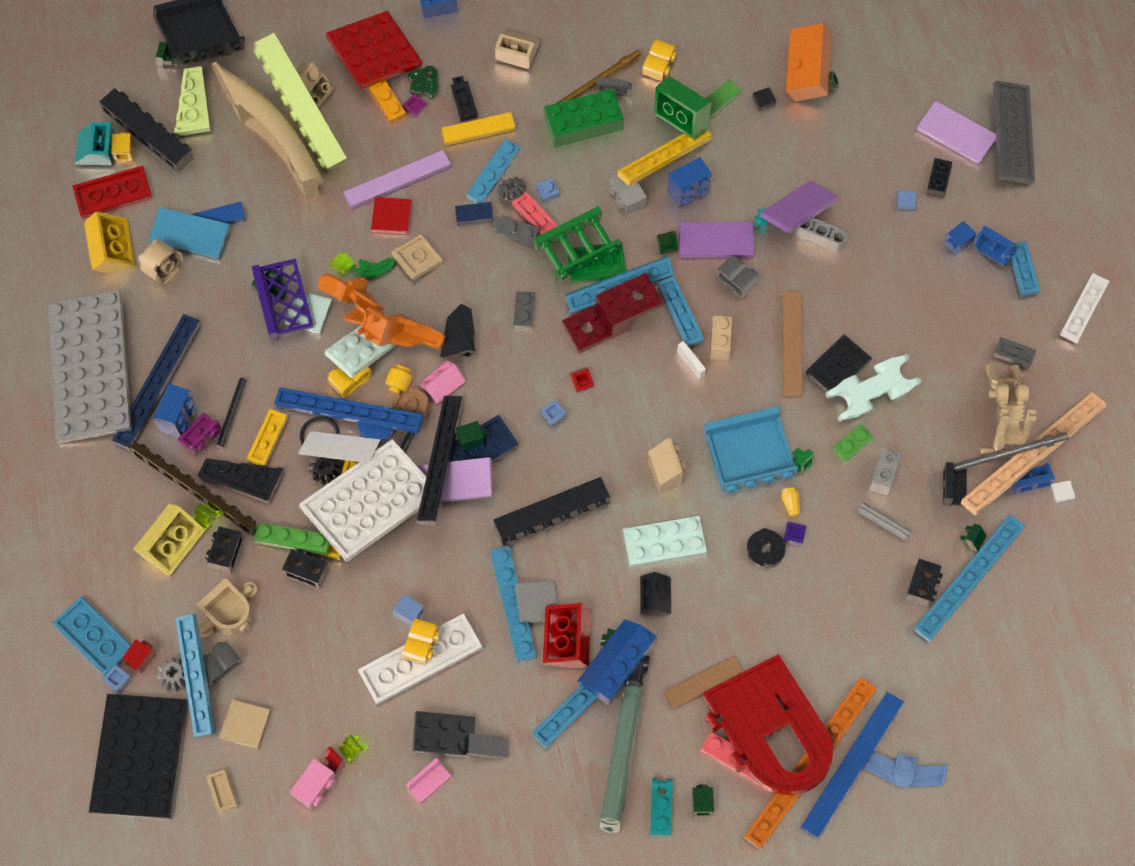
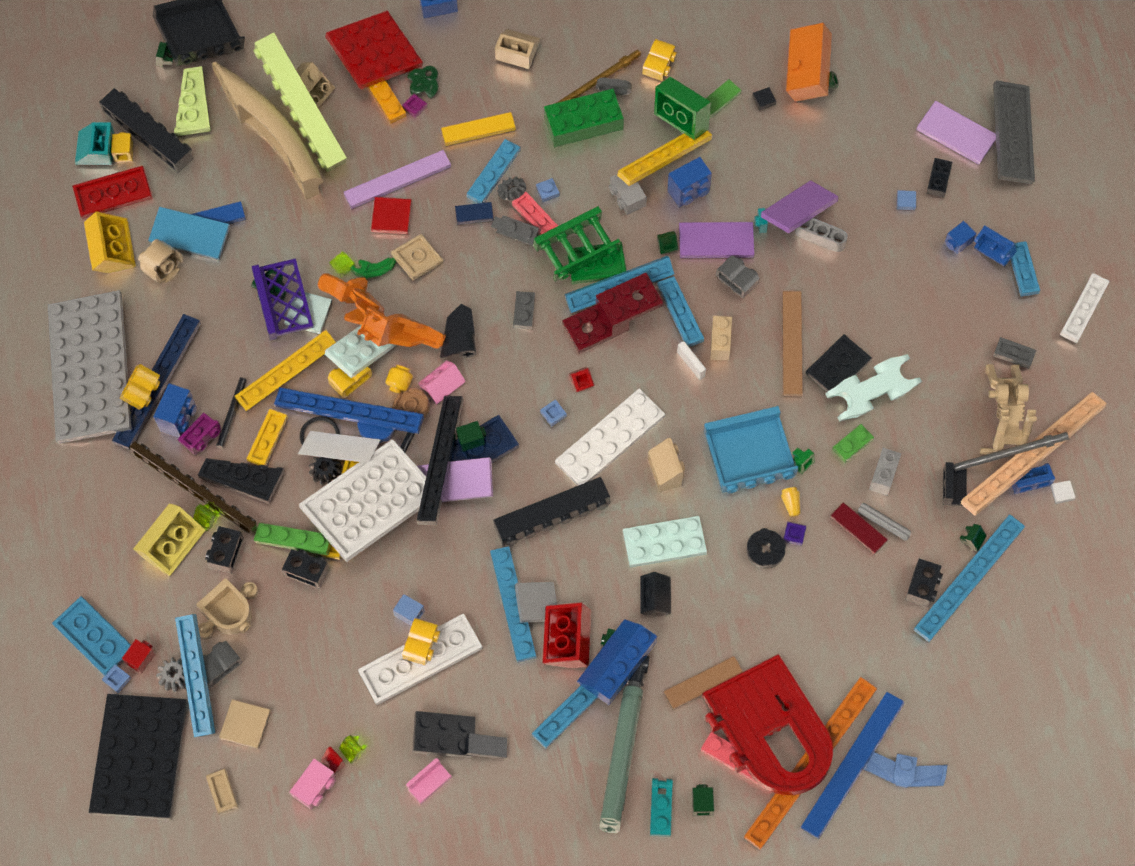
(139, 387): none -> yellow brick
(284, 371): none -> yellow plate
(463, 99): black hinge -> none
(610, 438): none -> white plate
(858, 528): none -> dark red tile

